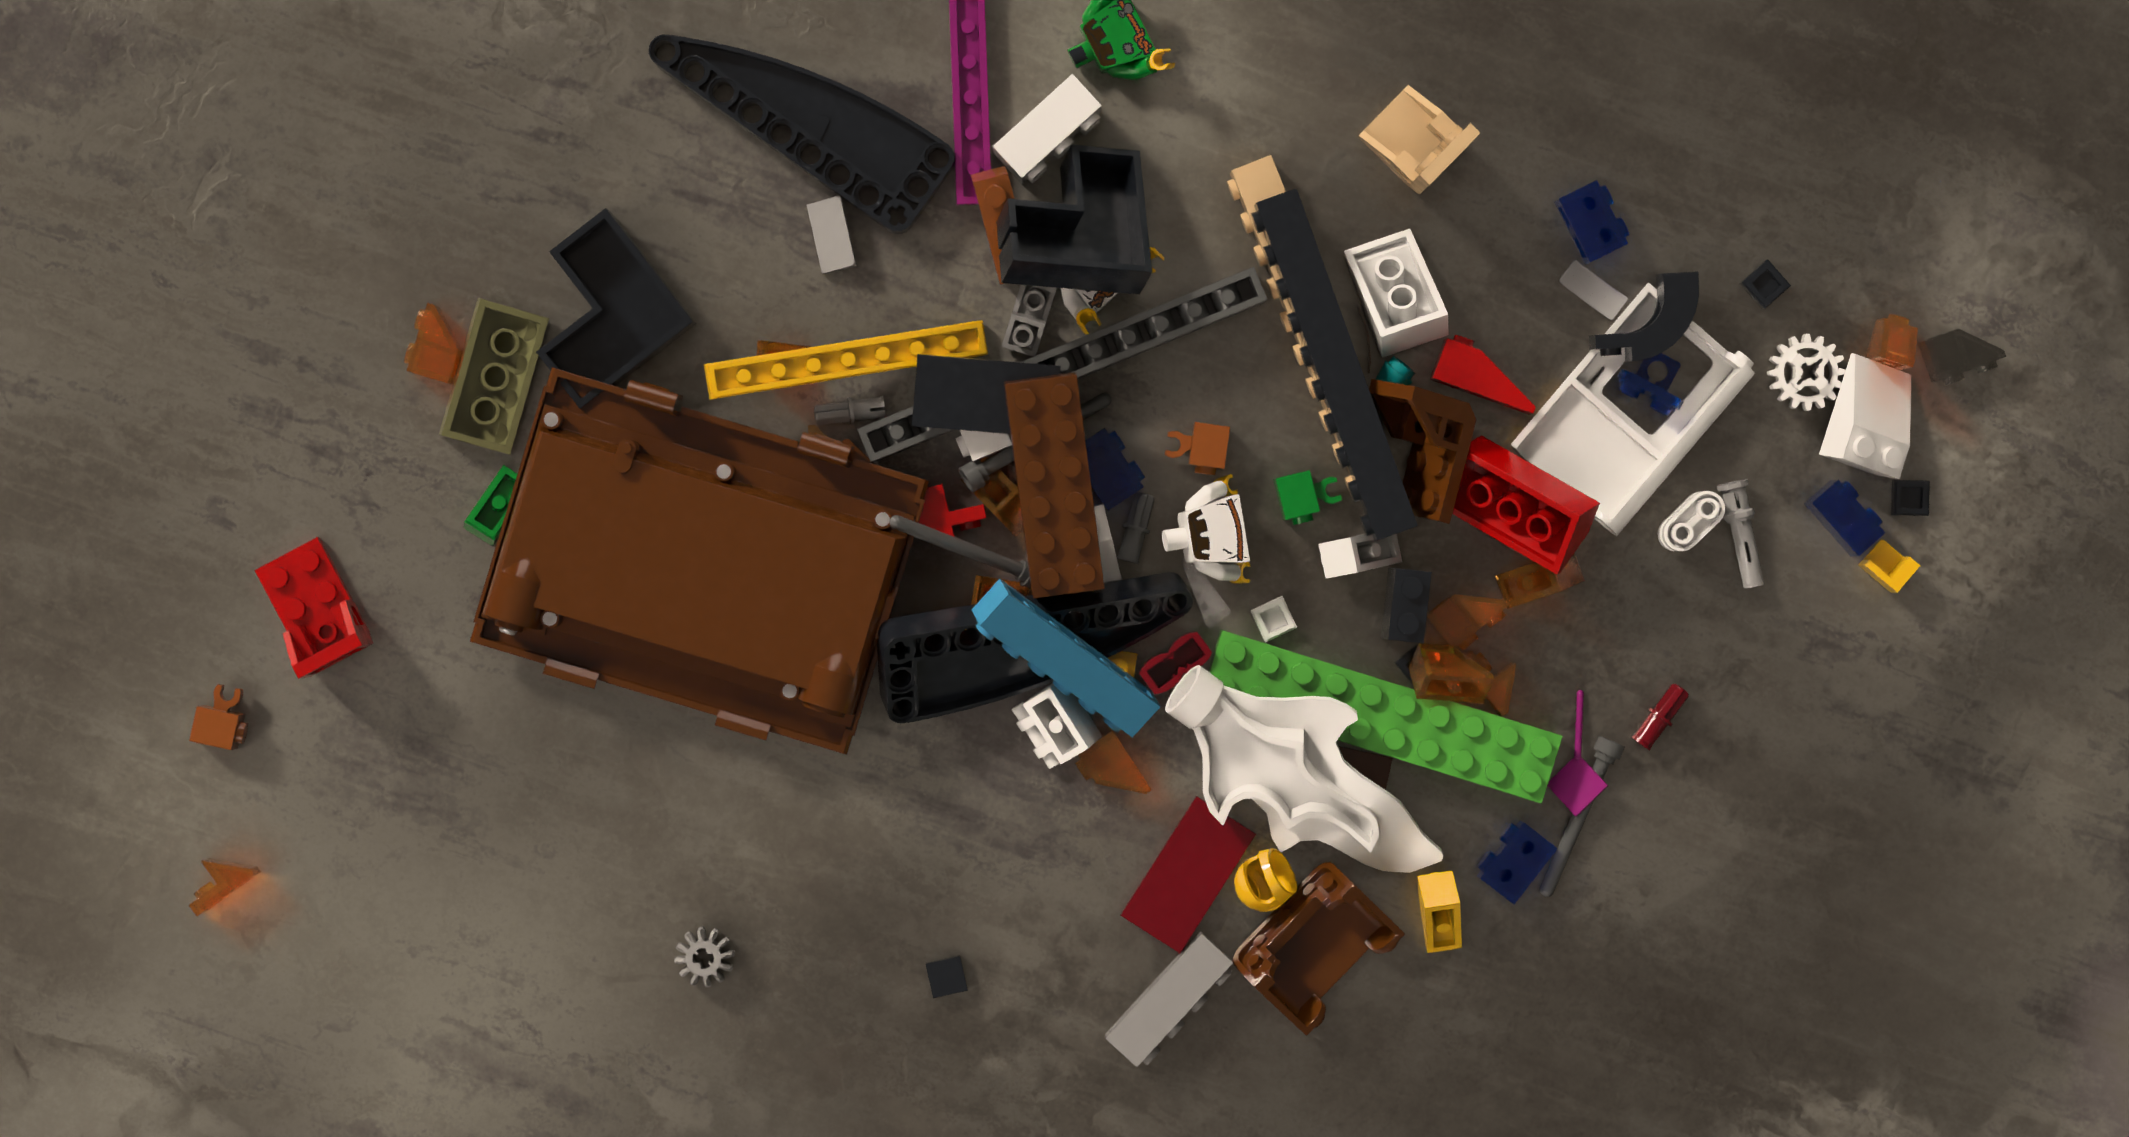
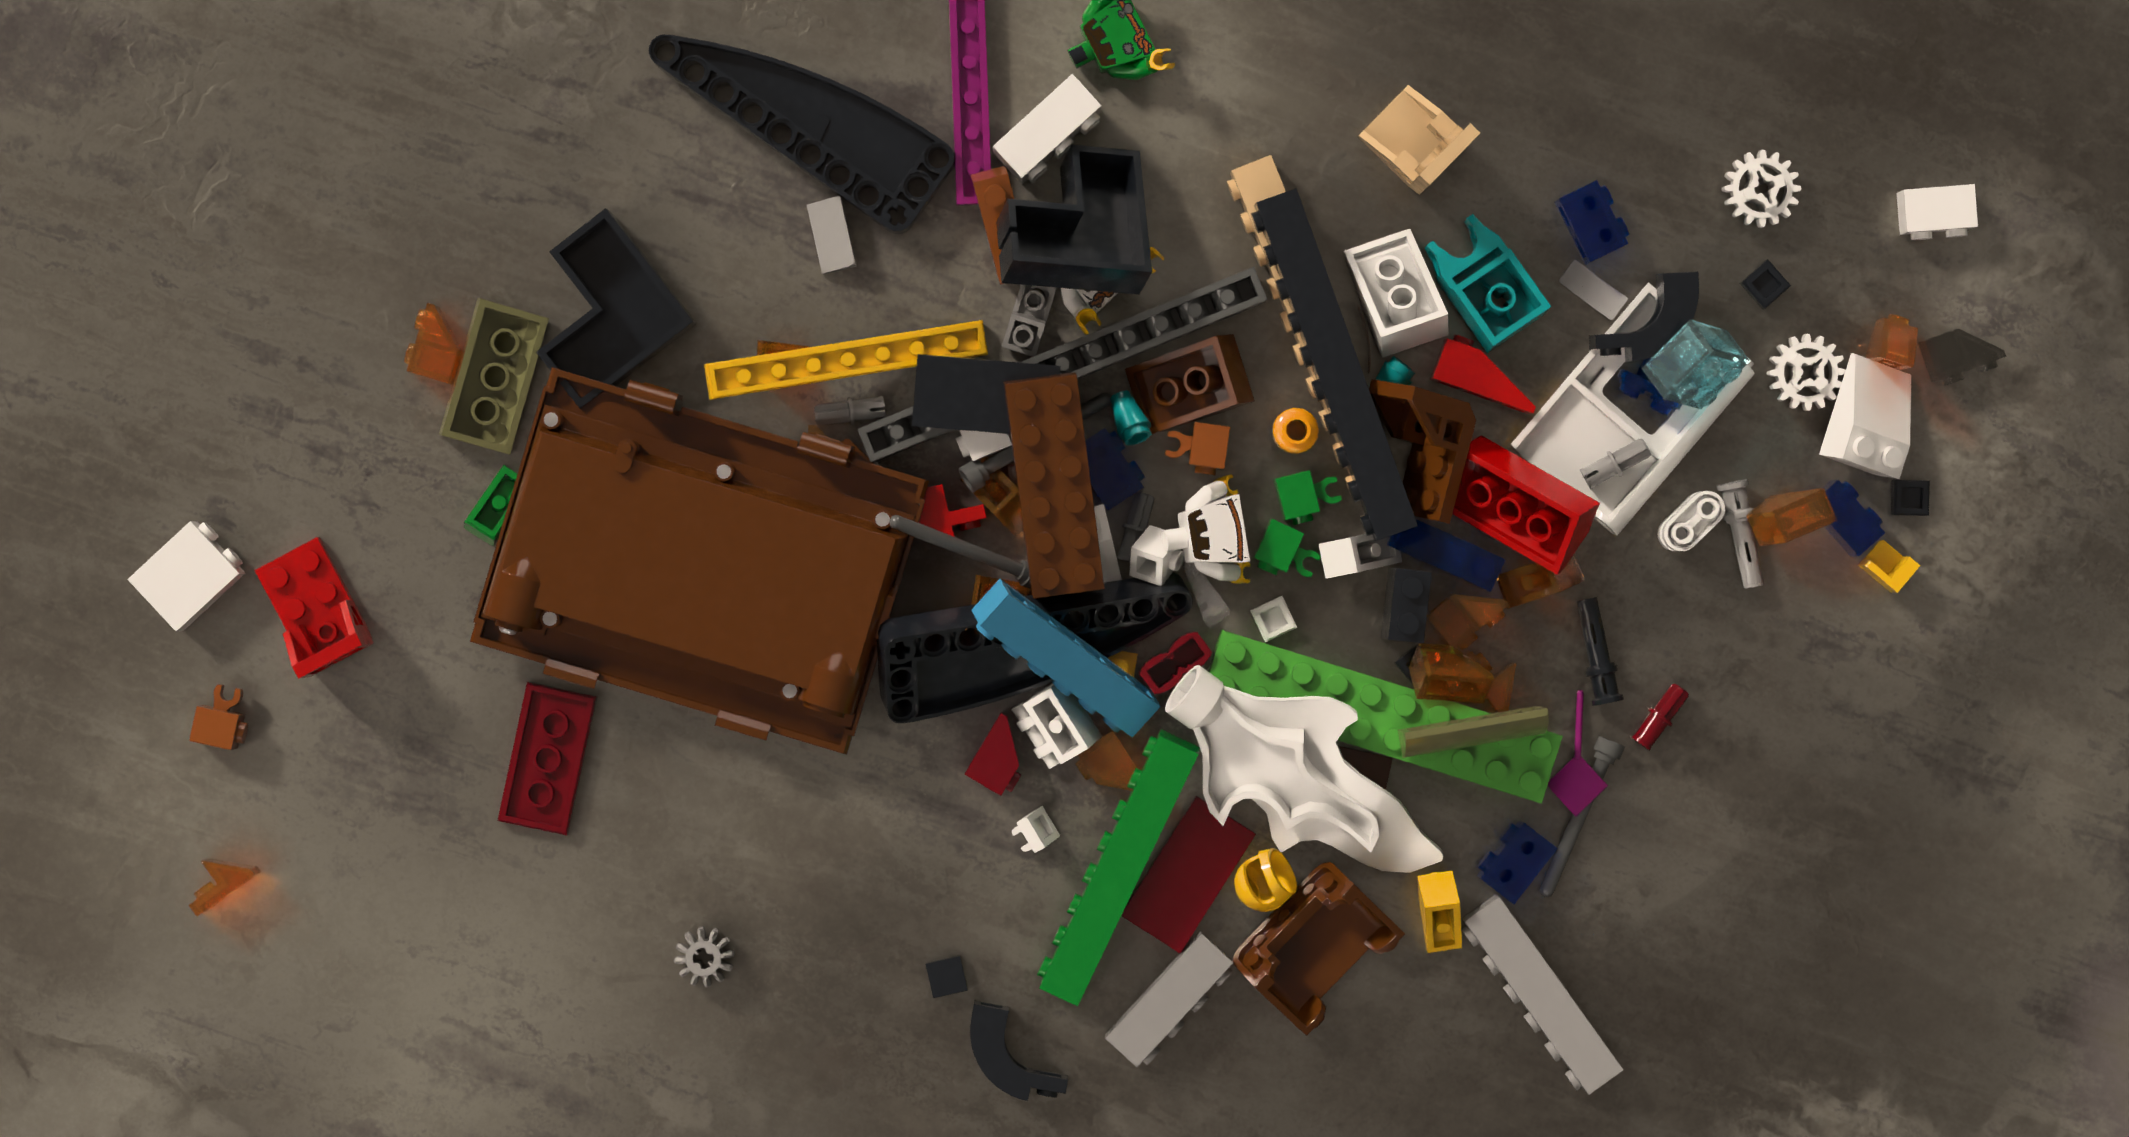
(187, 575): none -> white brick
(547, 758): none -> dark red tile
(996, 759): none -> dark red slope
(997, 1063): none -> black arch
(1037, 830): none -> white tile
(1119, 866): none -> green brick
(1129, 419): none -> teal cone
(1150, 560): none -> white brick
(1191, 383): none -> reddish brown slope
(1281, 546): none -> green brick
(1295, 430): none -> light orange head
(1449, 554): none -> clear blue slope
(1473, 731): none -> olive slope
(1484, 273): none -> teal brick
(1542, 995): none -> light grey brick
(1598, 654): none -> black pin
(1615, 463): none -> light grey axle
(1696, 364): none -> clear light blue brick
(1756, 174): none -> white gear
(1790, 516): none -> clear orange slope
(1937, 210): none -> white brick

